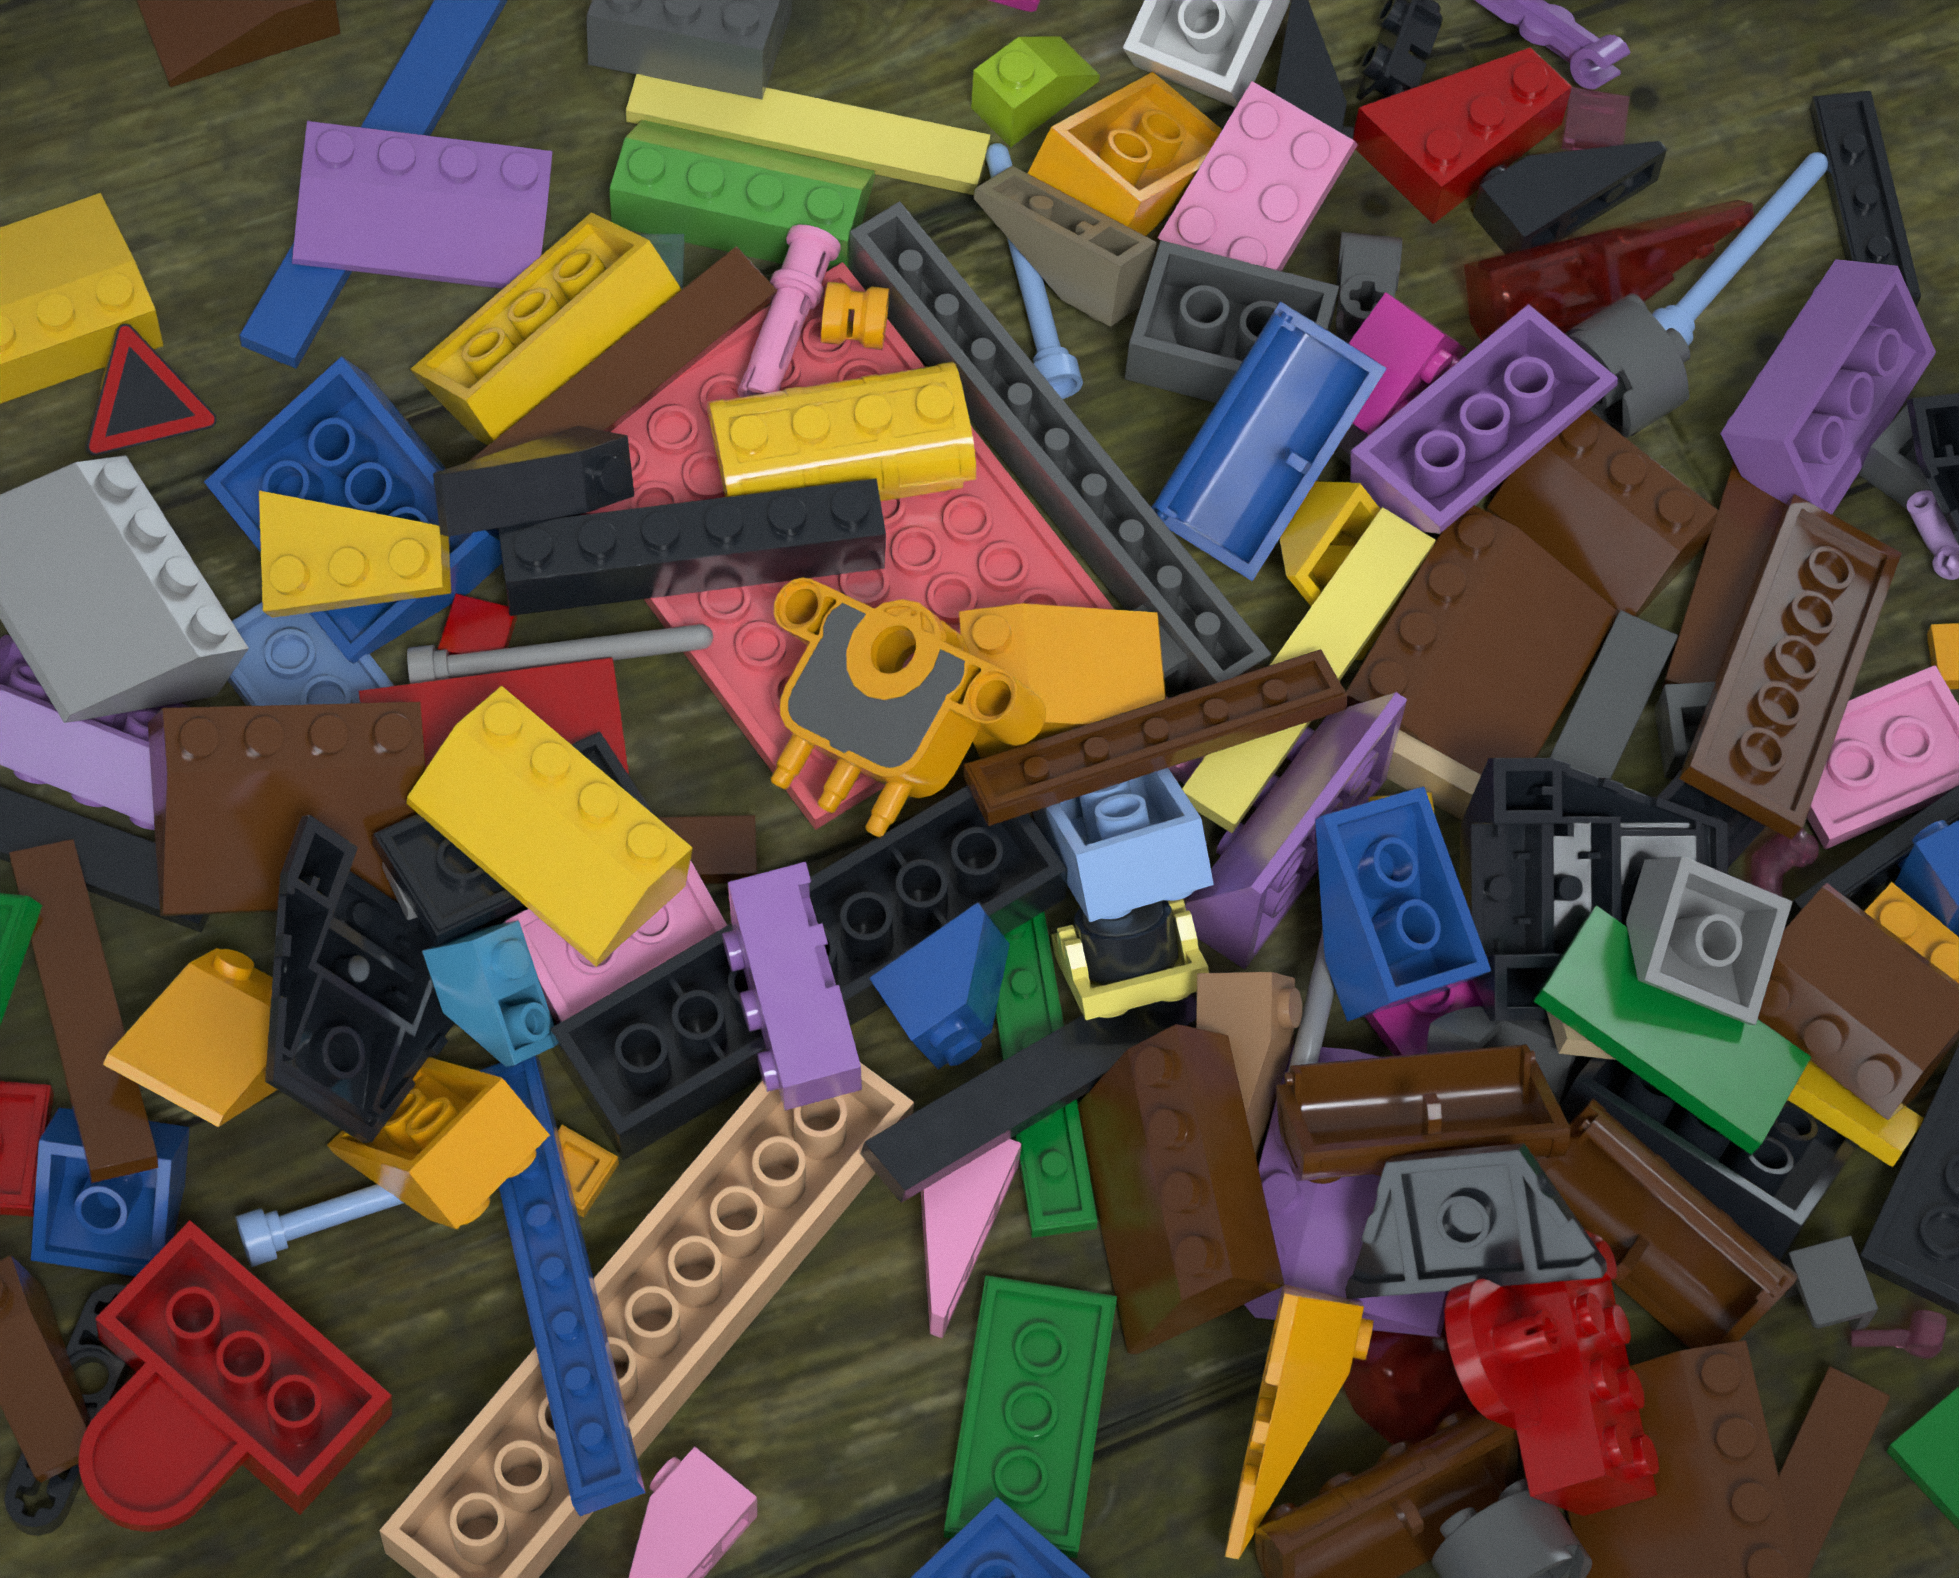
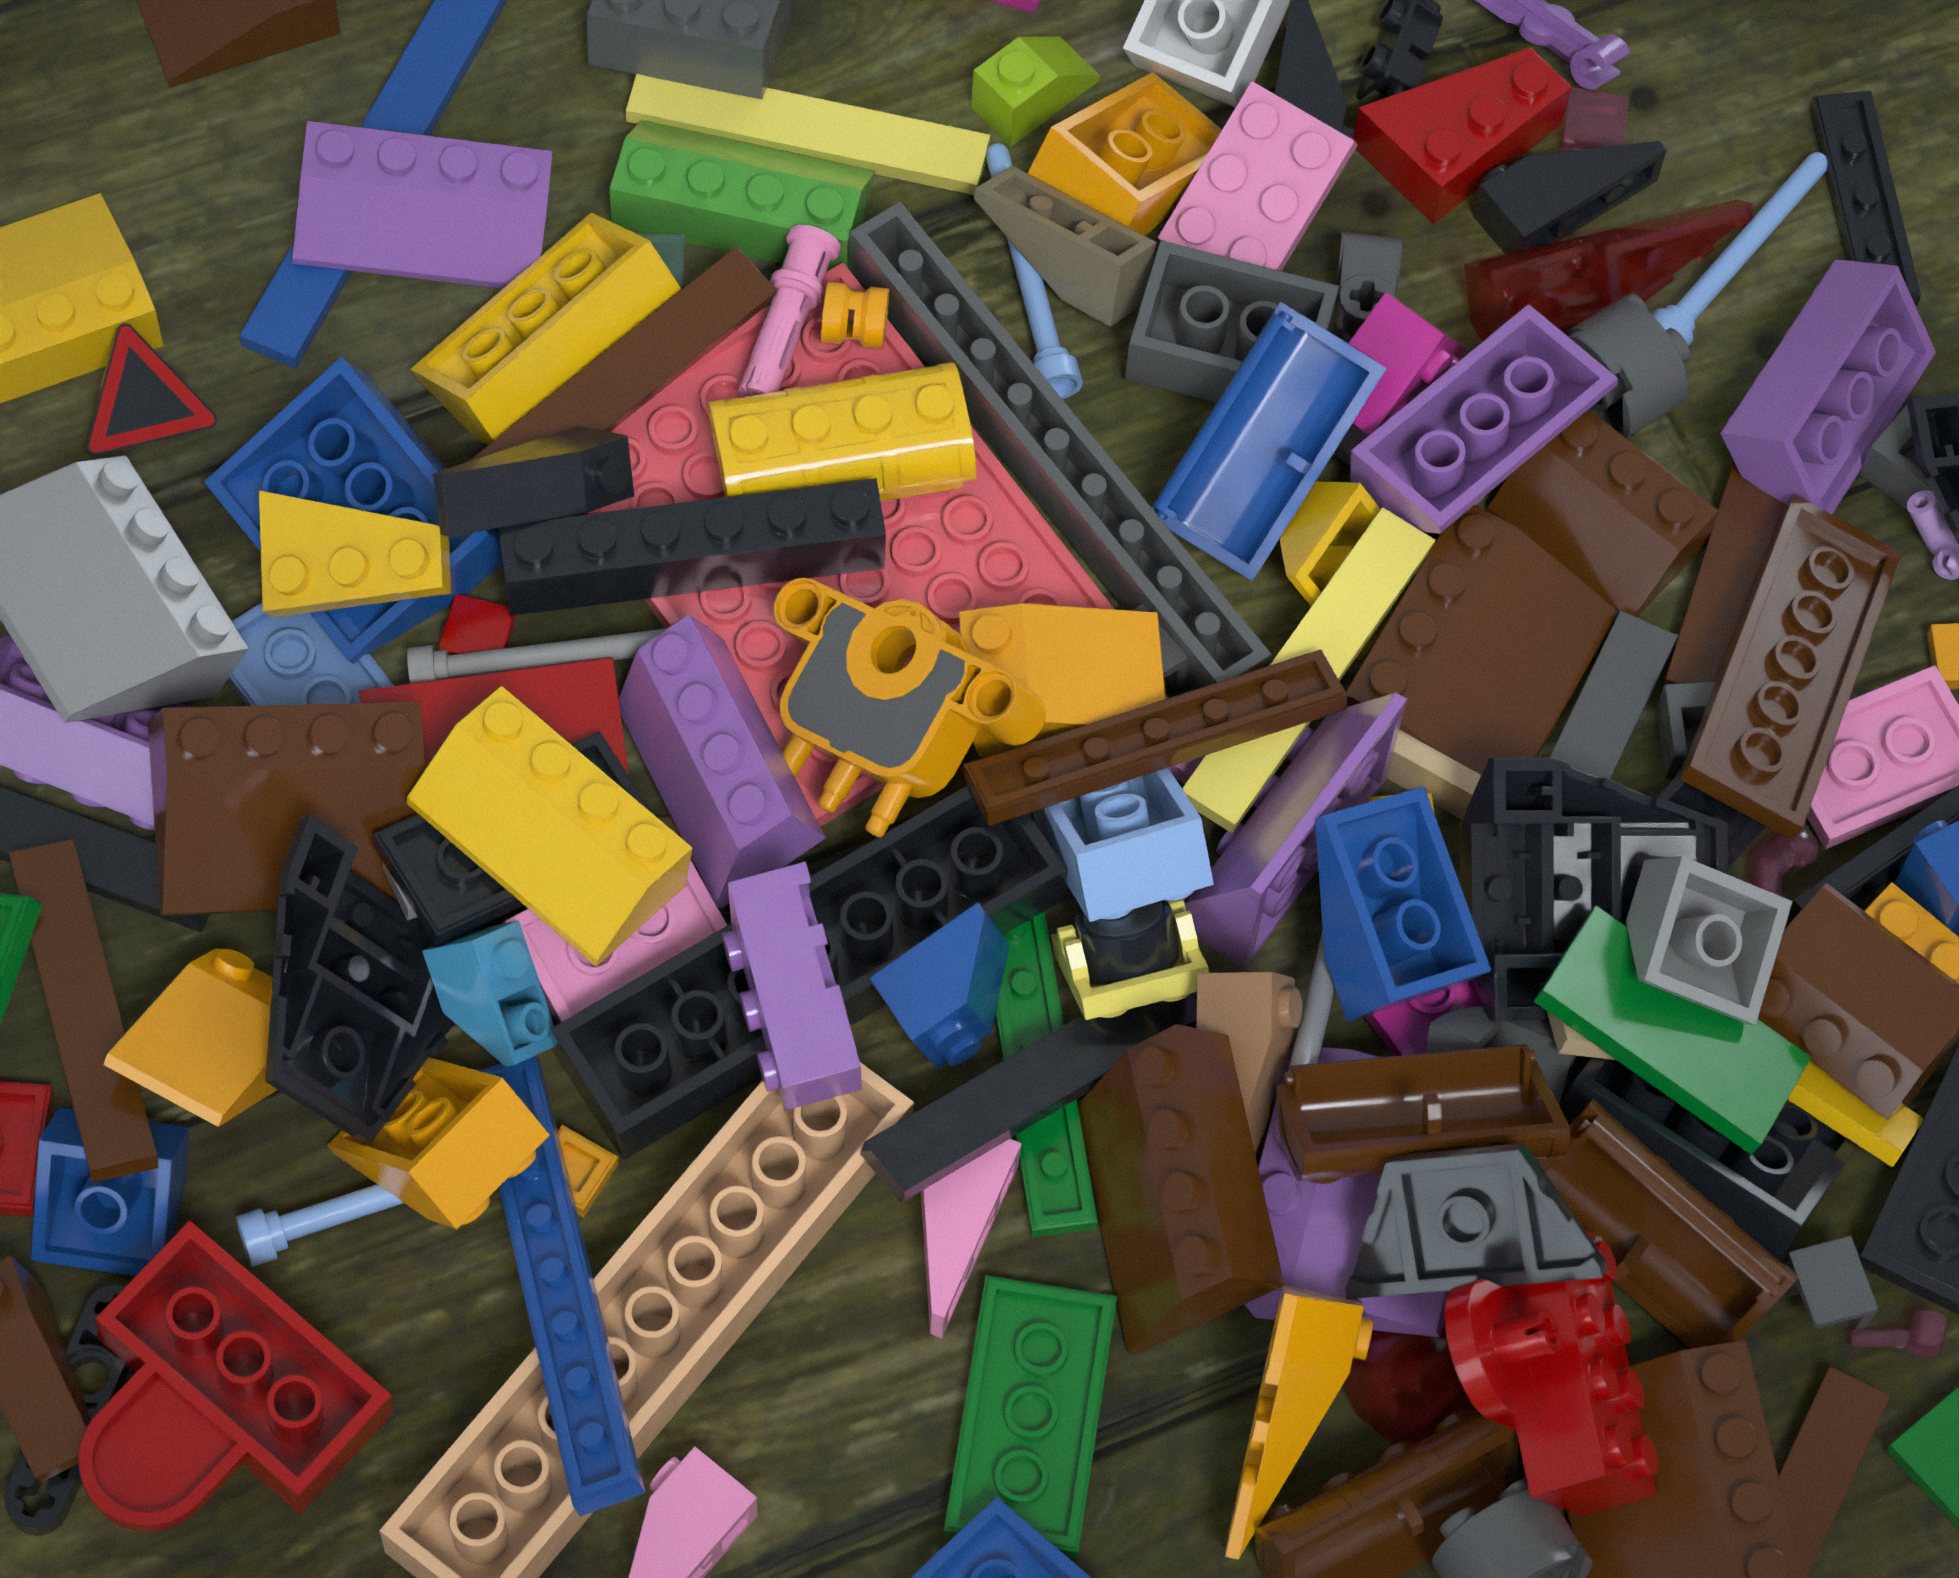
(714, 758): none -> medium lavender slope

